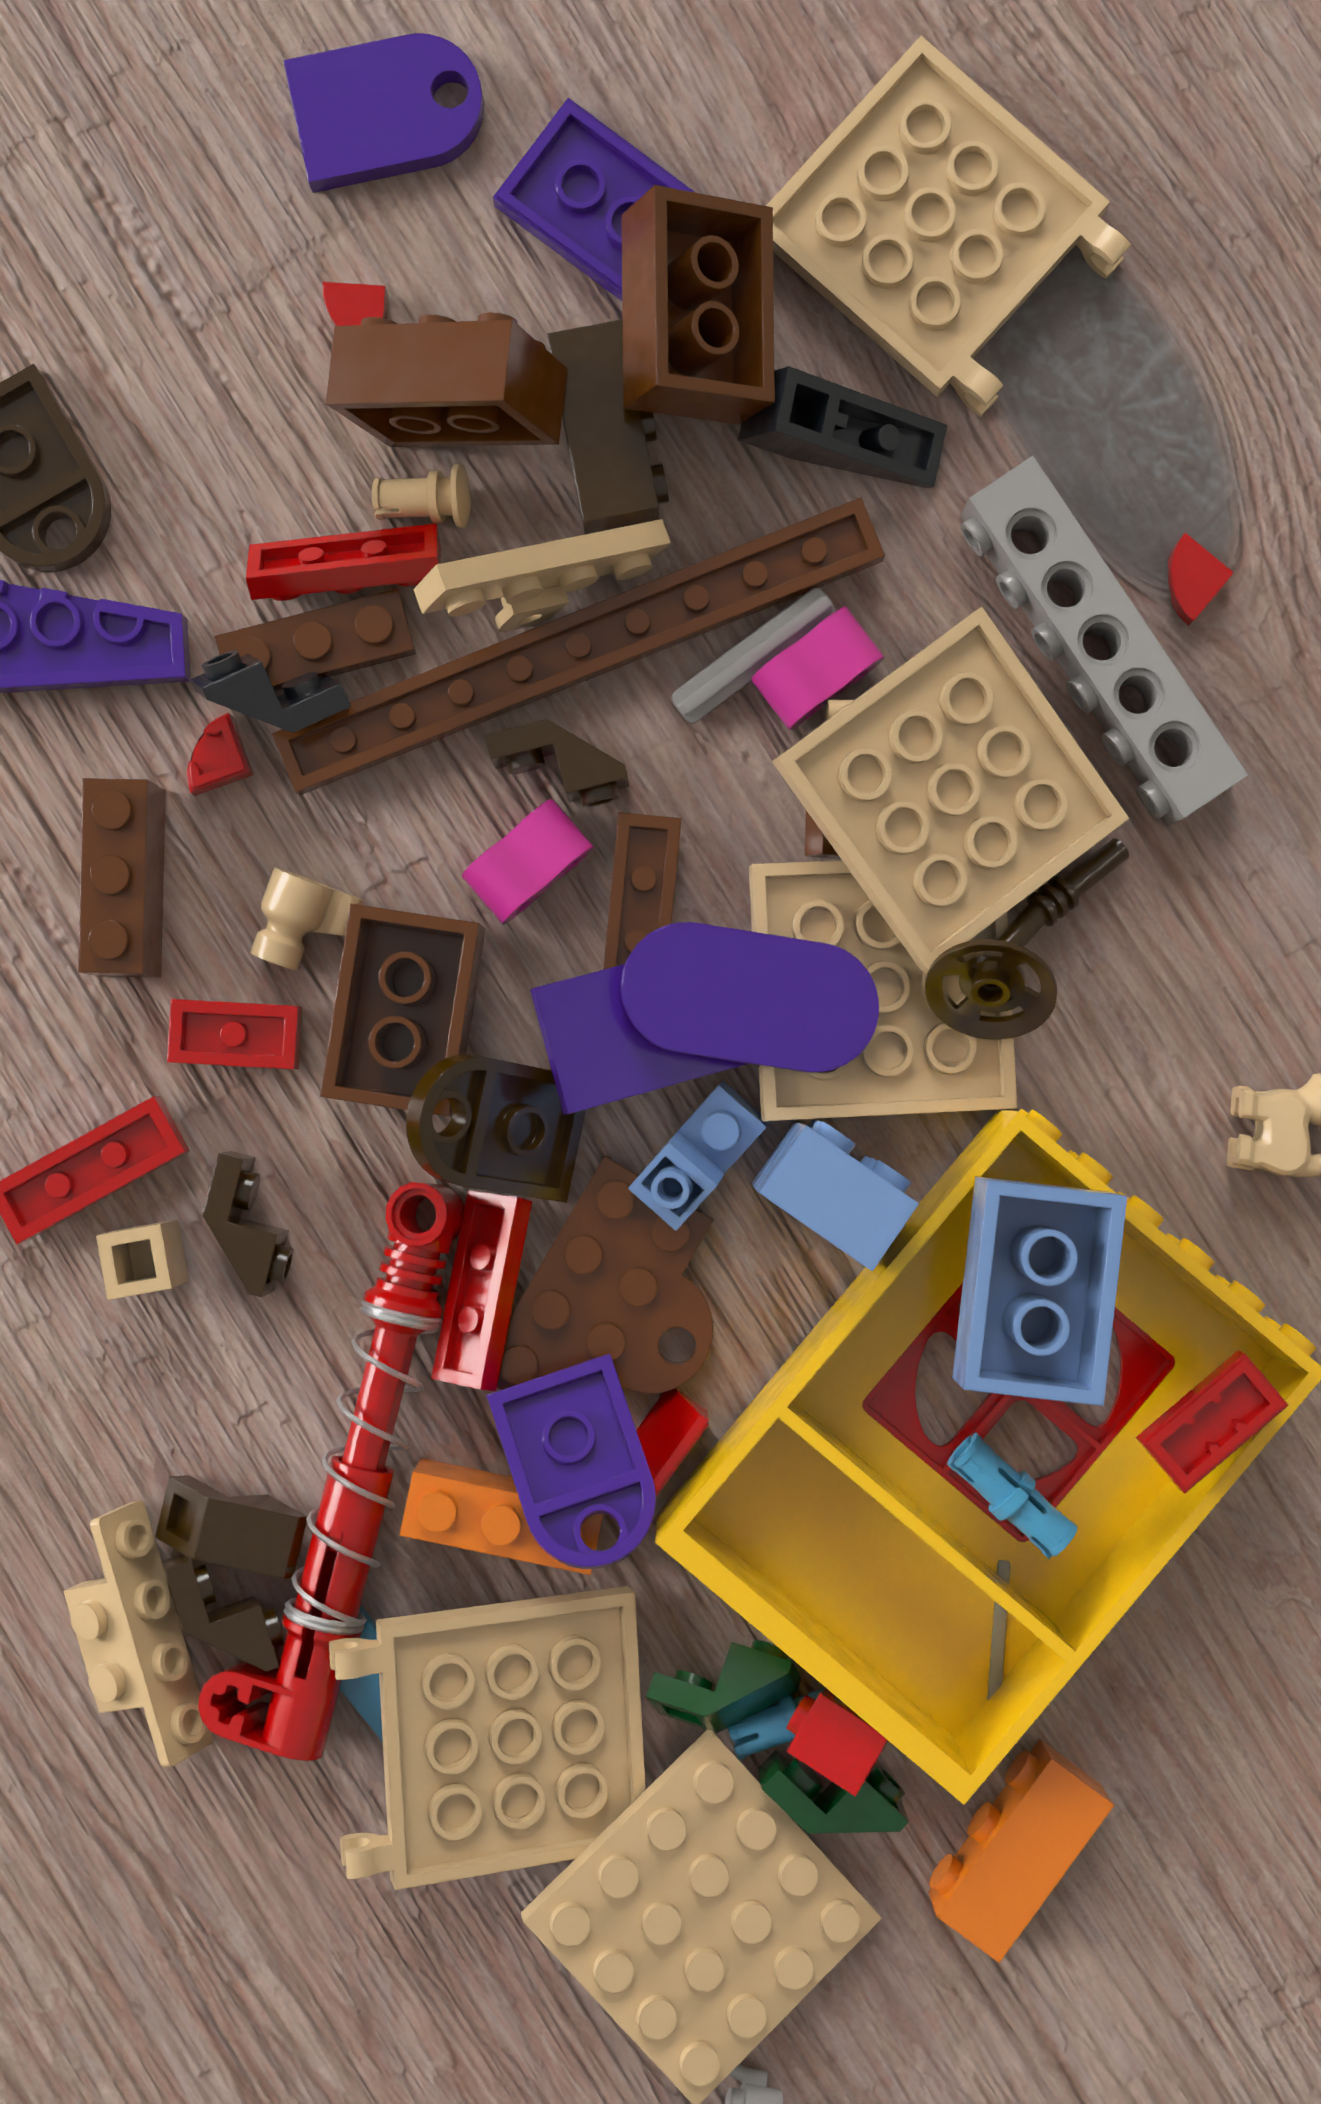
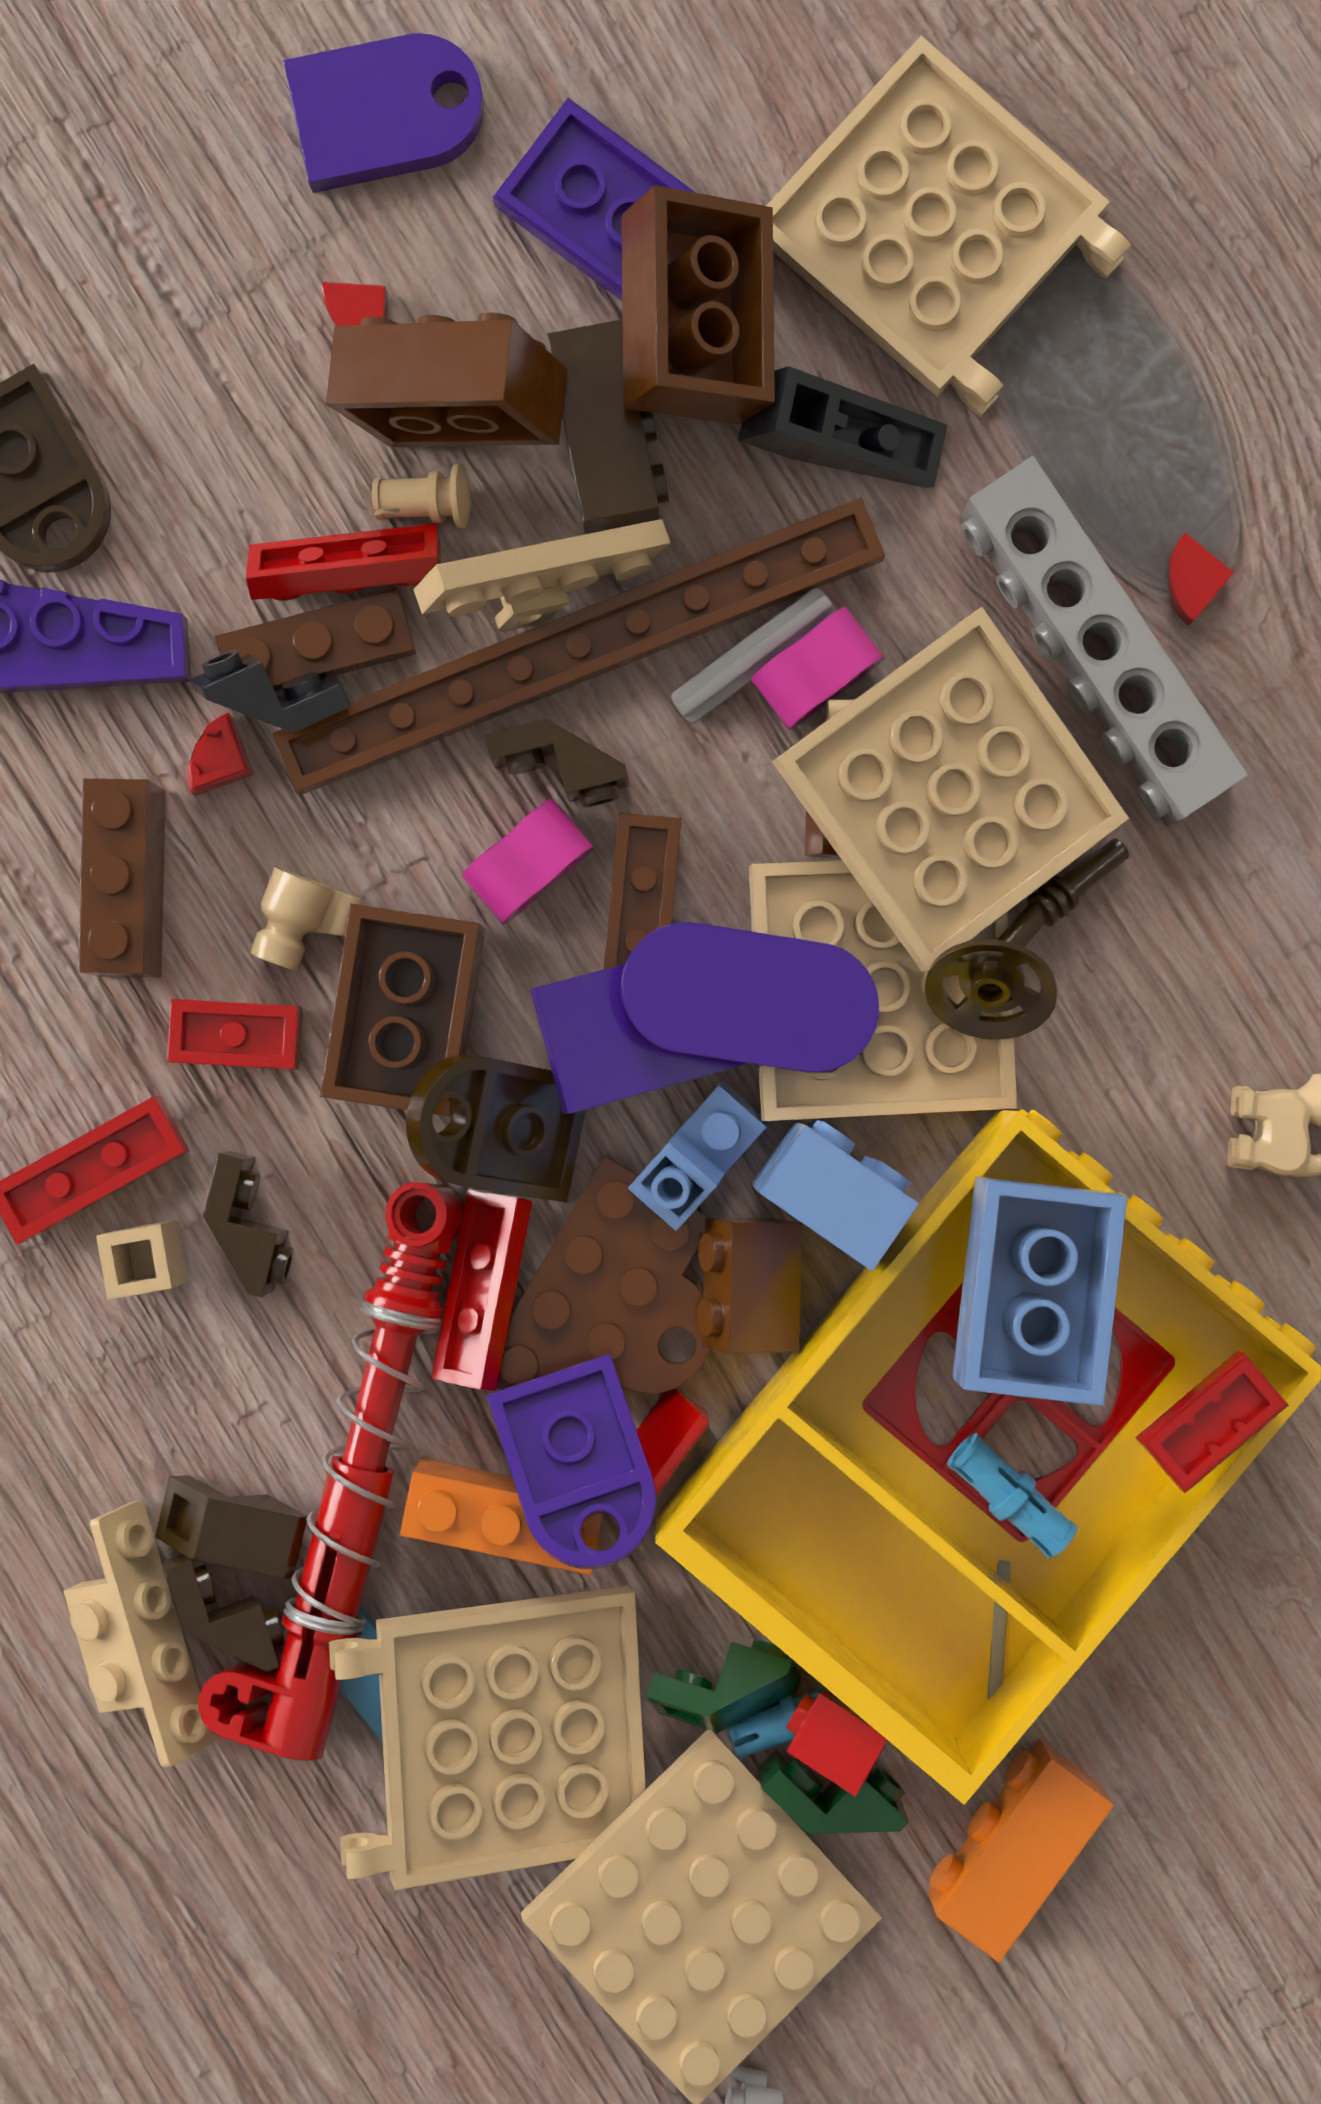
(750, 1285): none -> reddish brown brick

